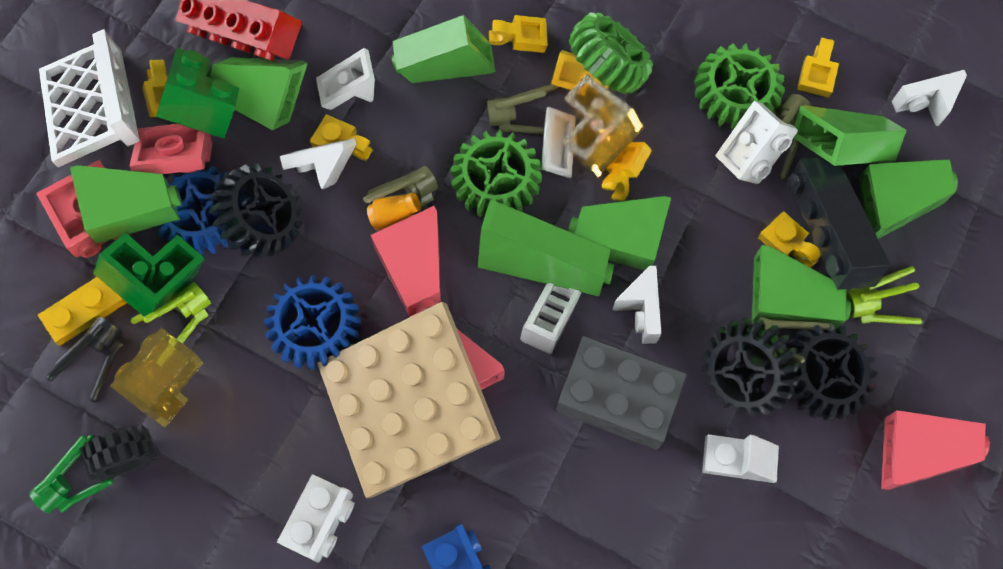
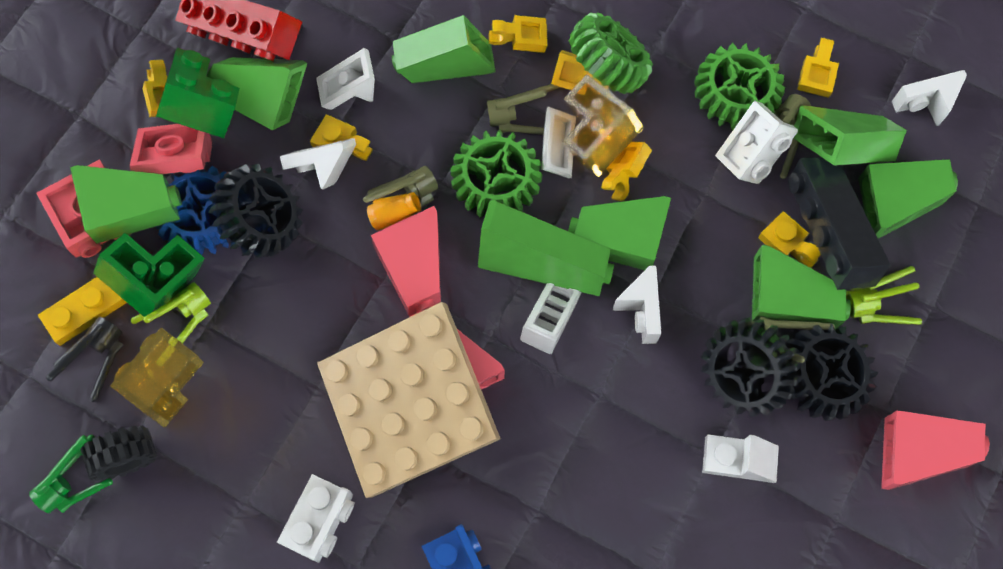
(111, 90): white fence -> none
(302, 331): blue gear -> none
(621, 393): dark grey brick -> none

